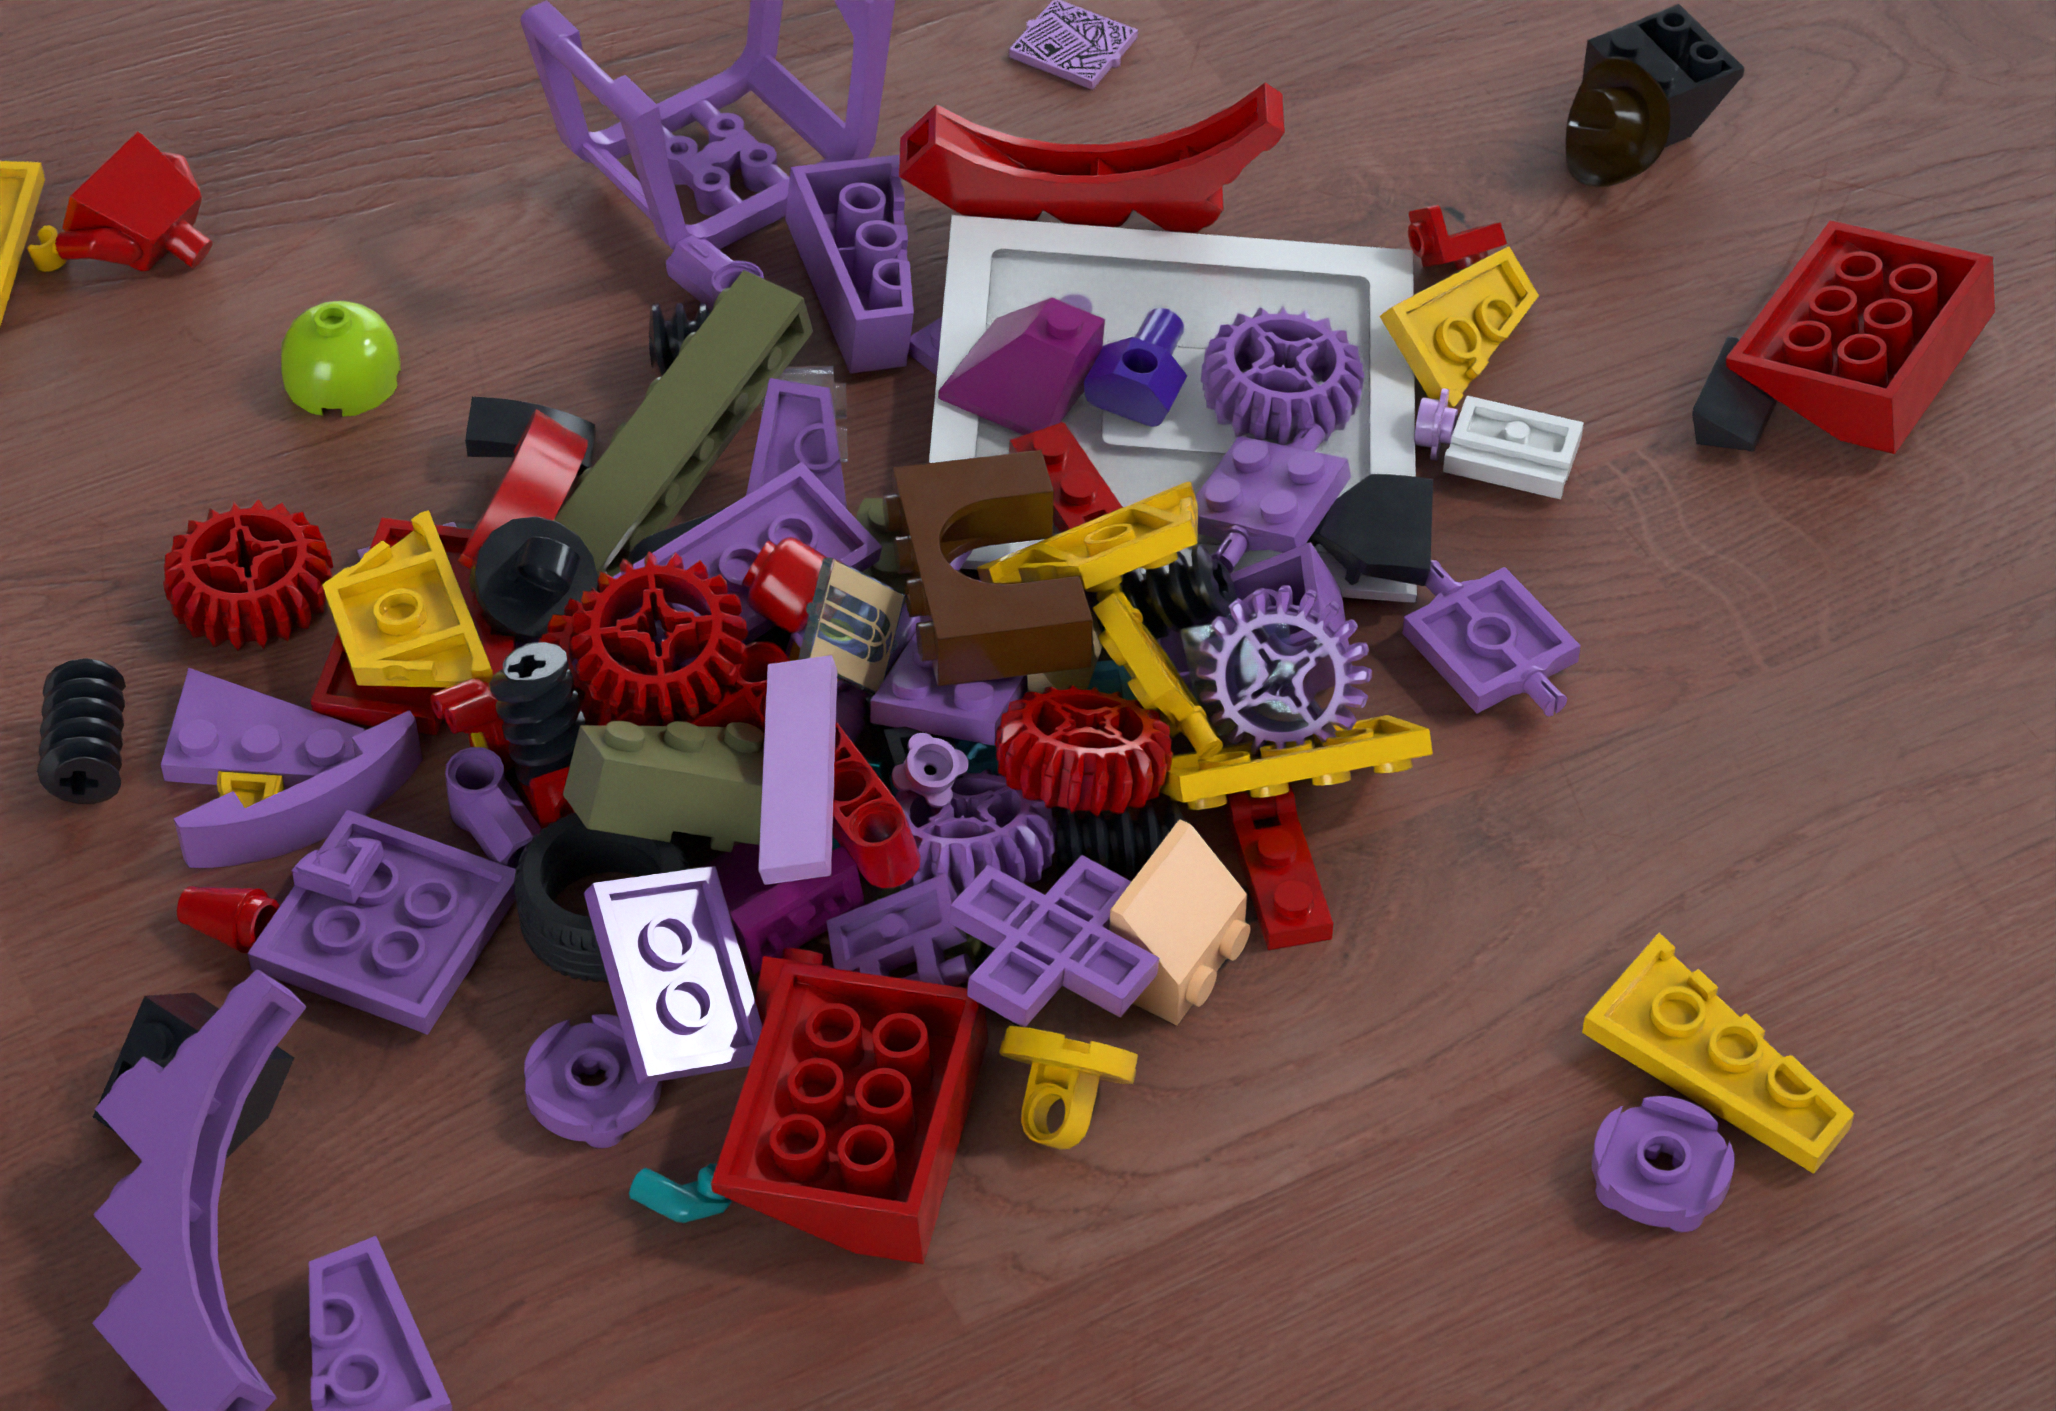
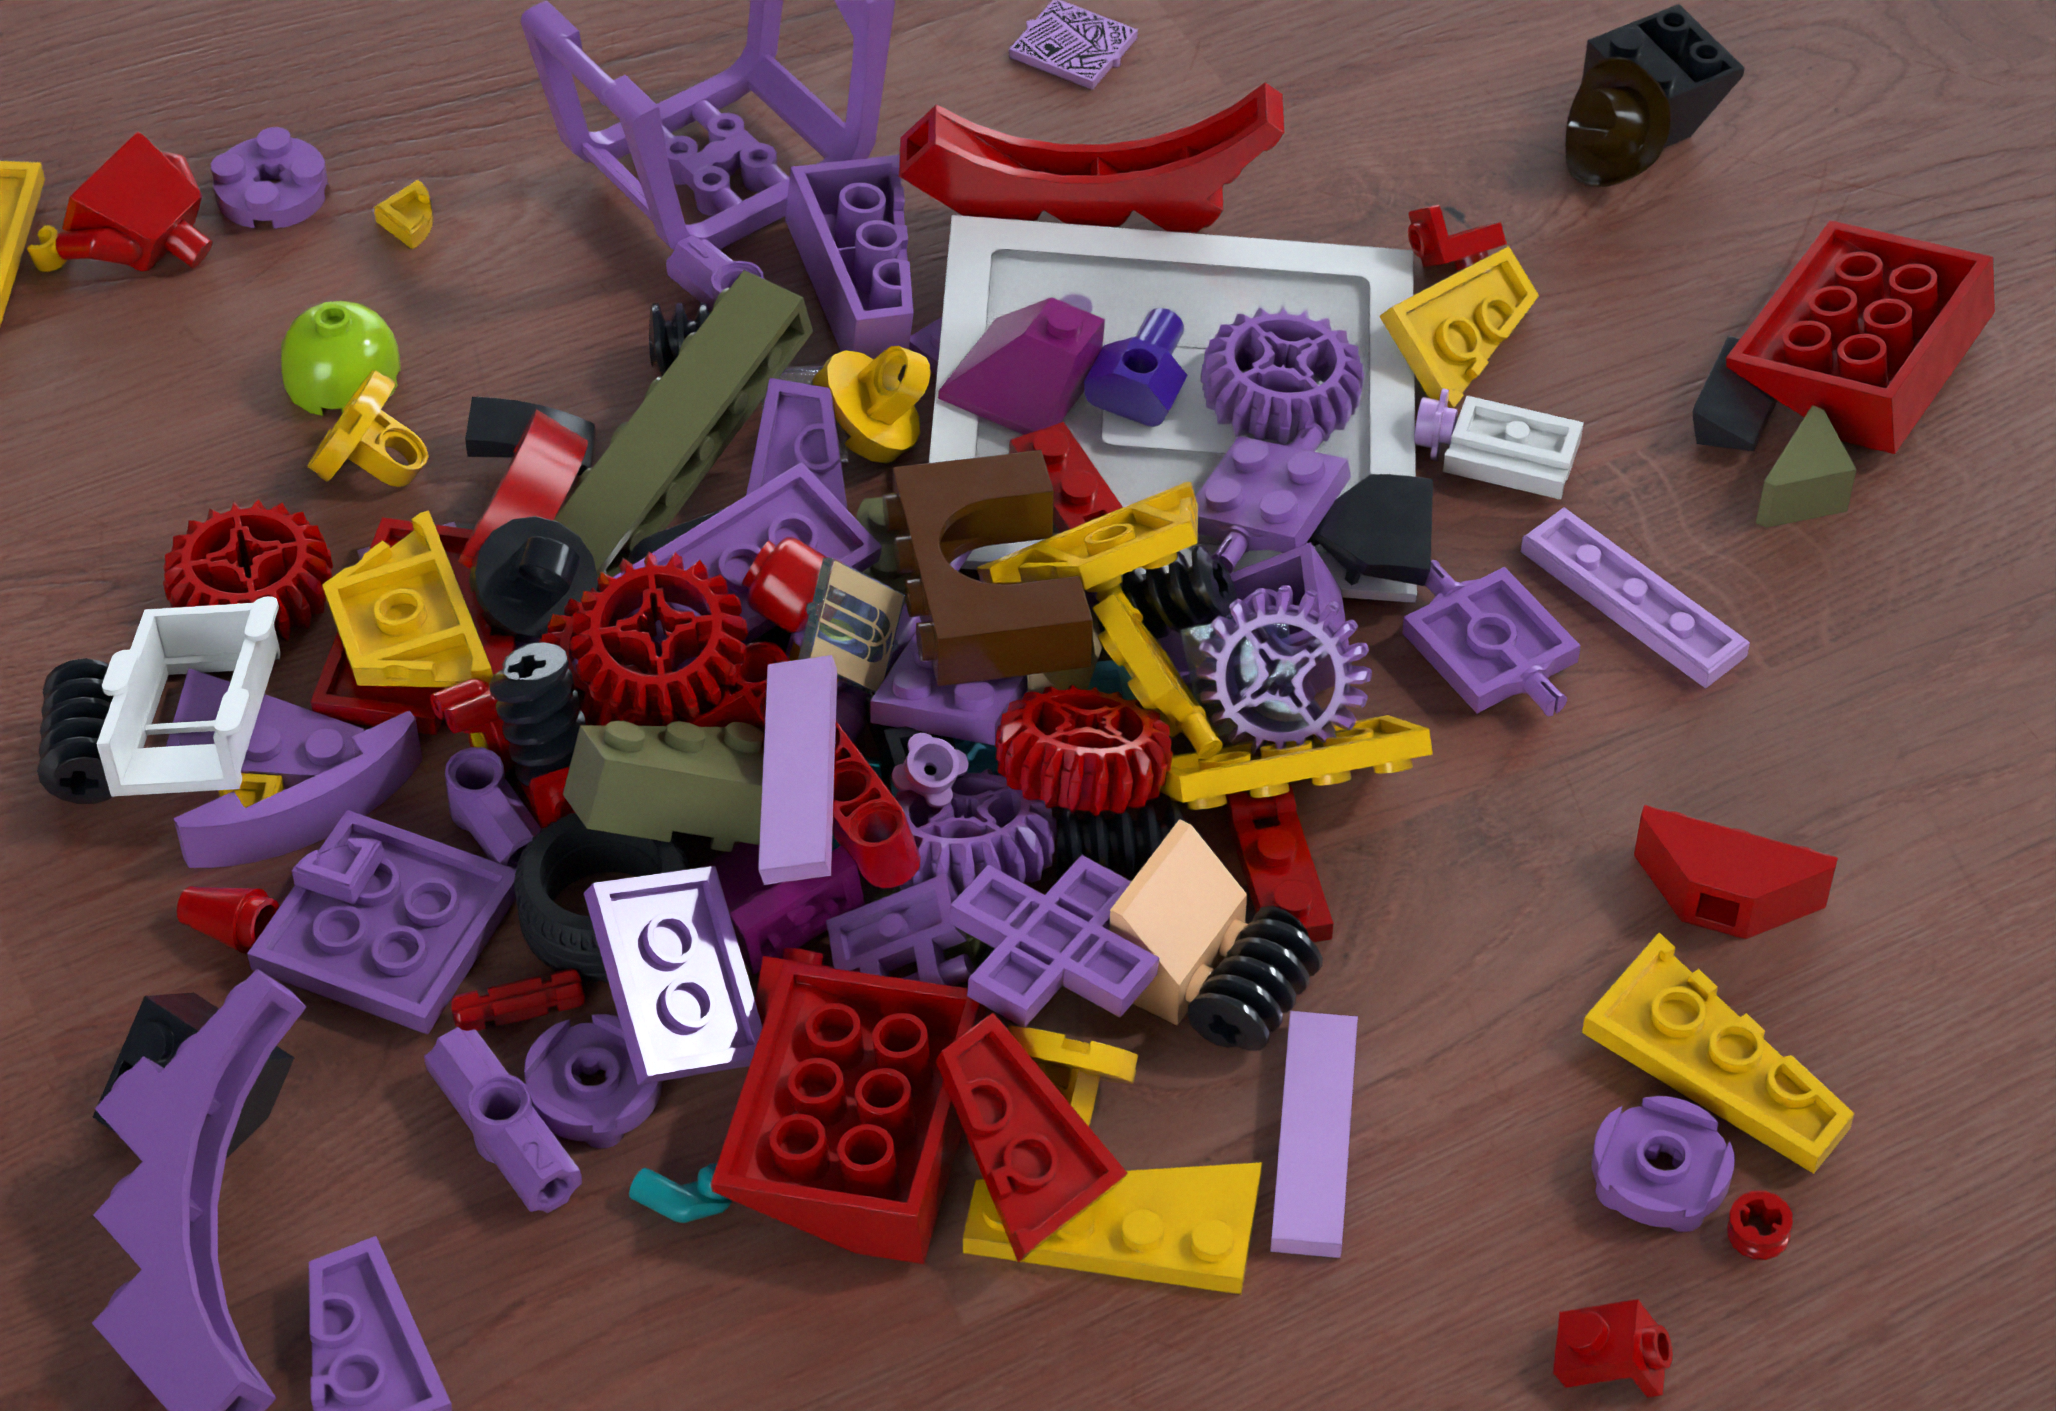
(167, 644): none -> white piece
(242, 176): none -> medium lavender plate
(363, 435): none -> yellow tile
(407, 214): none -> yellow tile
(518, 1000): none -> red axle
(518, 1145): none -> medium lavender piece
(873, 402): none -> yellow tile
(1024, 1135): none -> red wing
(1152, 1227): none -> yellow wing
(1256, 982): none -> black piece
(1314, 1135): none -> lavender tile
(1612, 1345): none -> red bracket
(1635, 597): none -> lavender tile
(1728, 875): none -> red slope
(1773, 1212): none -> red bush
(1809, 477): none -> olive slope

